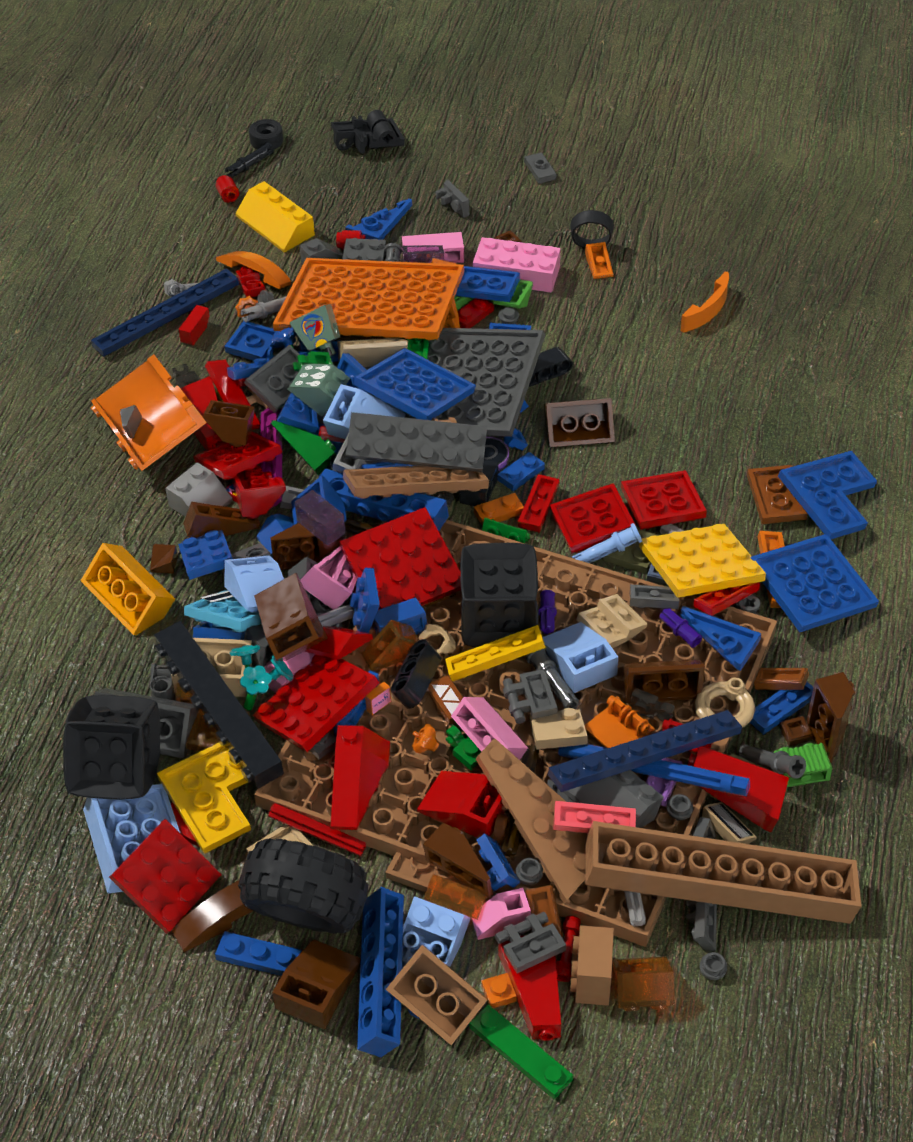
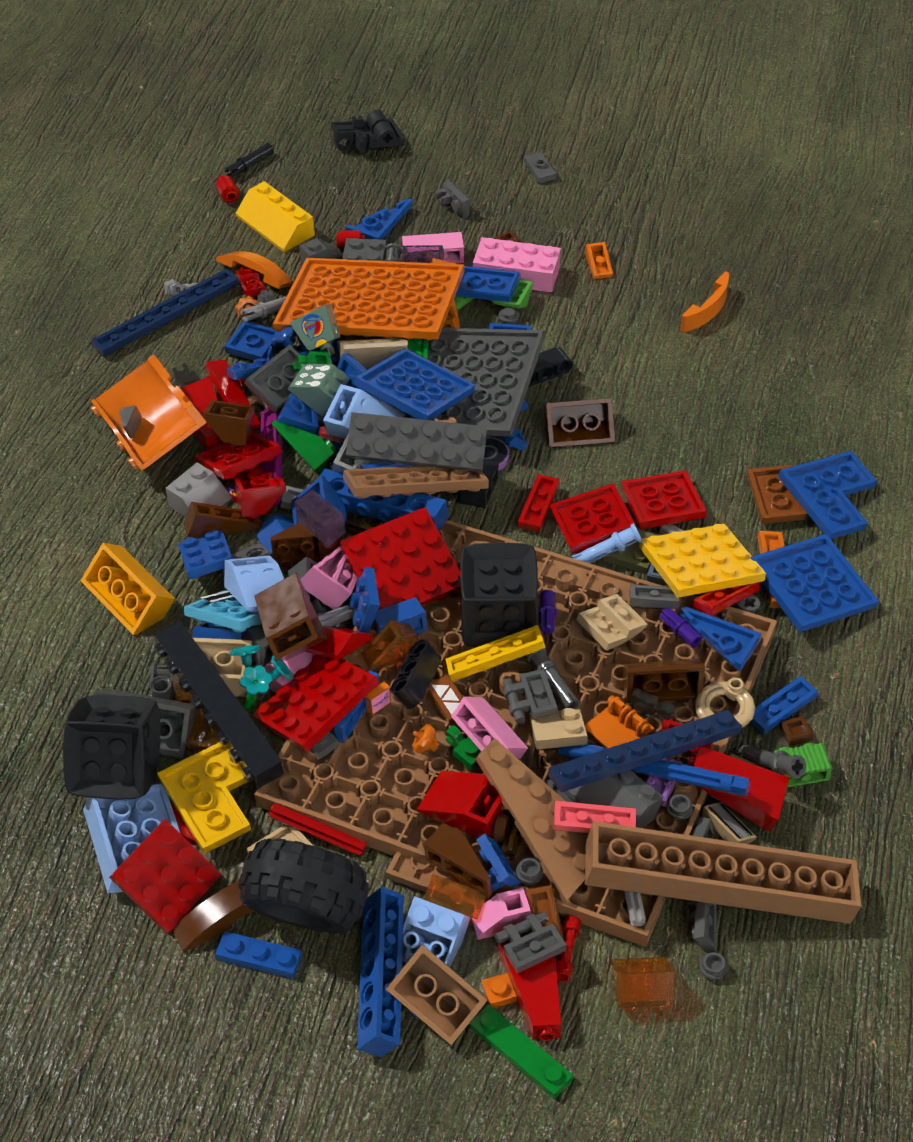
(163, 558): reddish brown slope -> none
(194, 325): red piece -> none
(265, 132): black tyre -> none
(315, 983): reddish brown slope -> none
(358, 767): red wedge -> none
(434, 630): tan piece -> none
(474, 312): red plate -> none
(499, 509): orange plate -> none
(505, 530): green hinge -> none
(521, 471): blue plate -> none
(581, 656): light blue slope -> none
(592, 965): medium nougat brick -> none
(595, 217): black tyre -> none
(781, 679): dark orange tile -> none
(830, 711): reddish brown slope -> none

